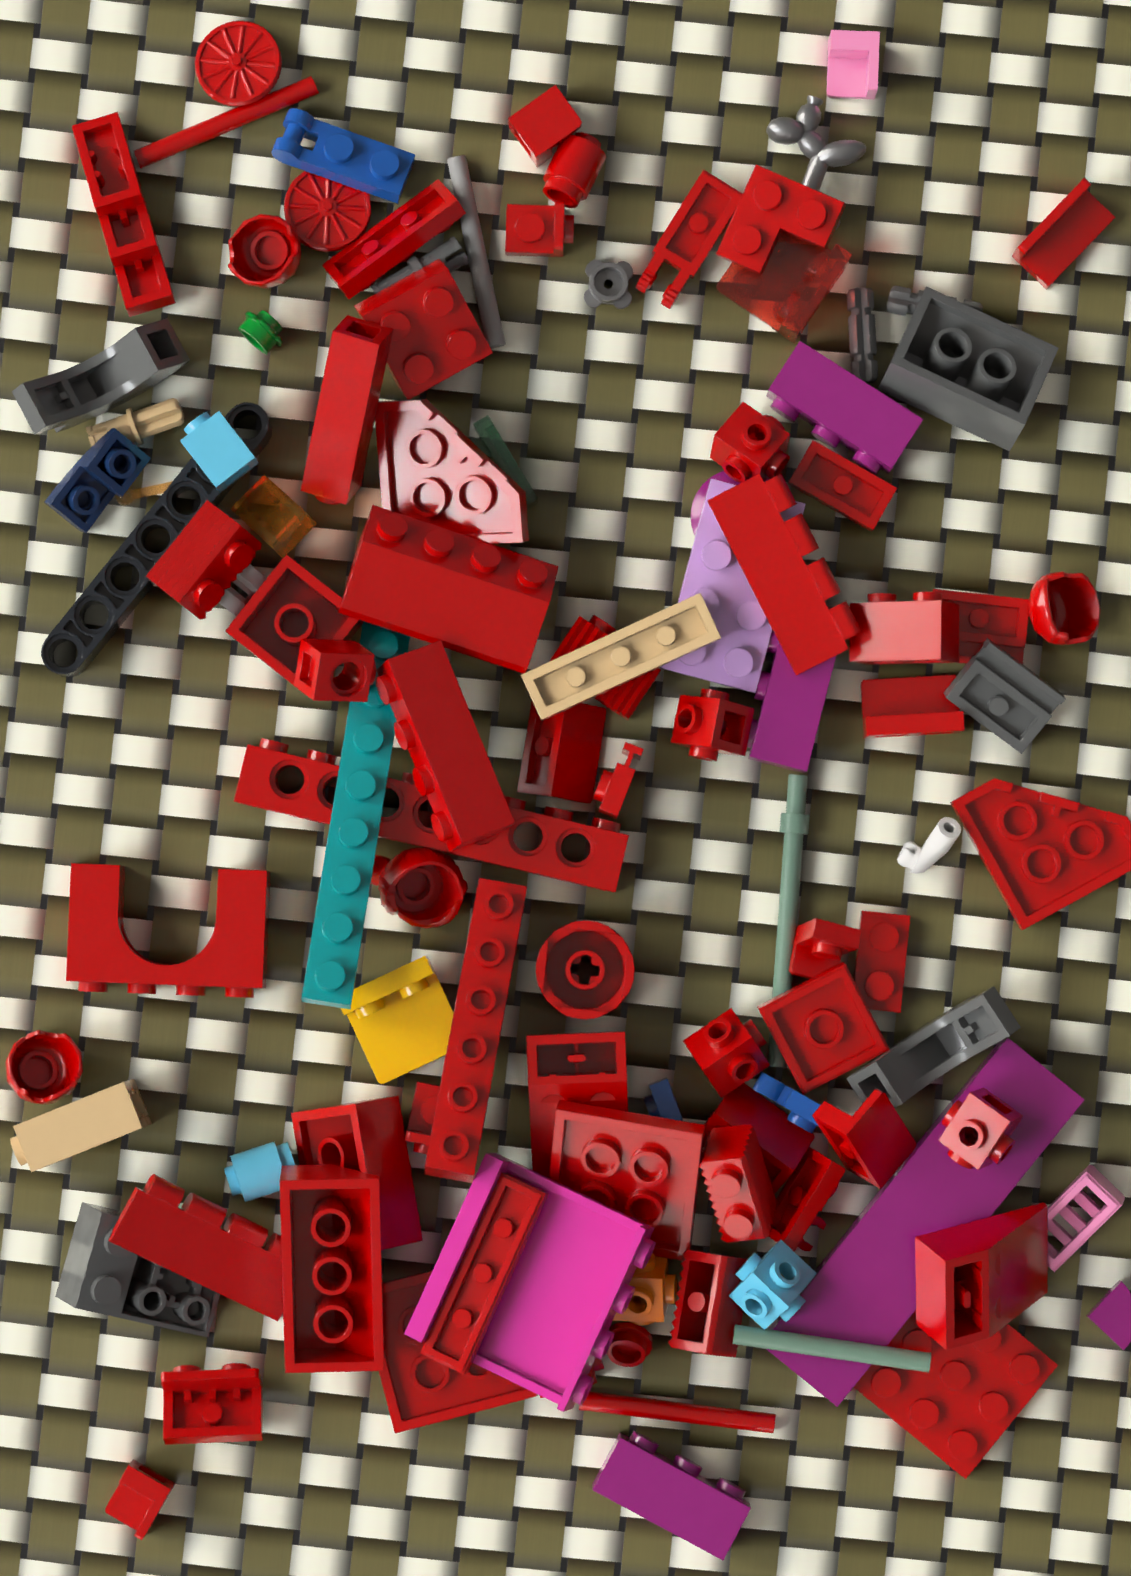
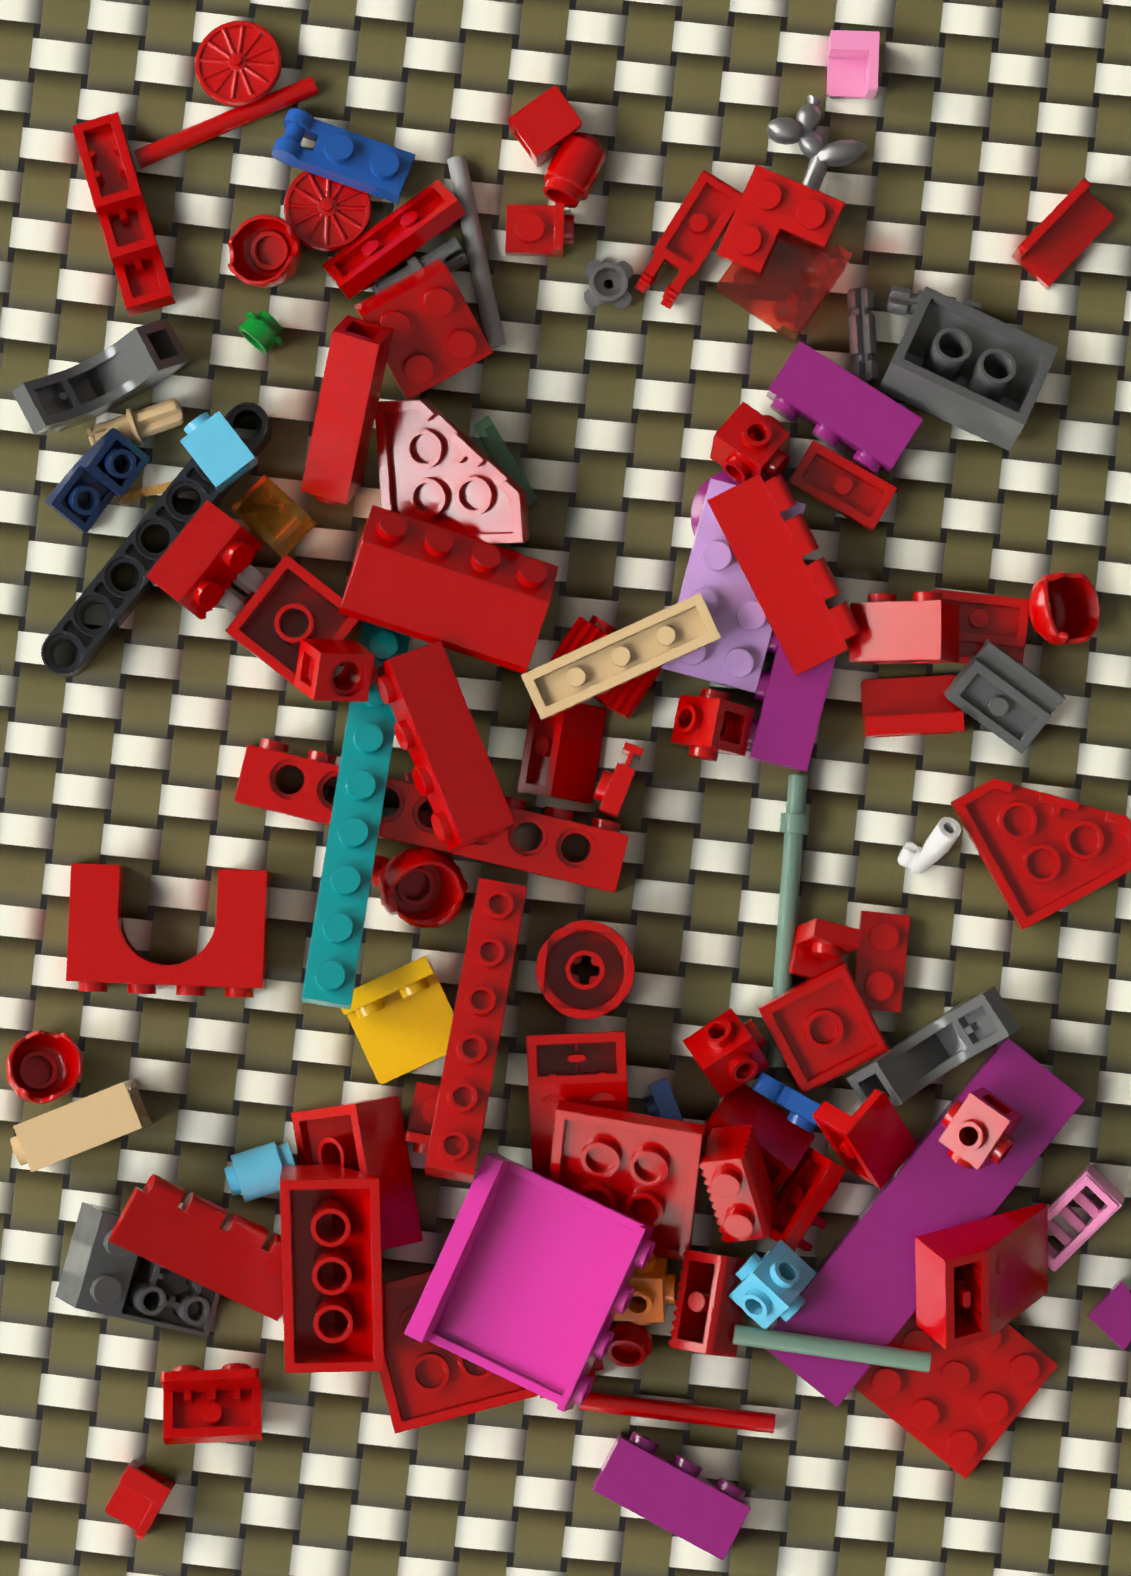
(484, 1273): red tile -> none

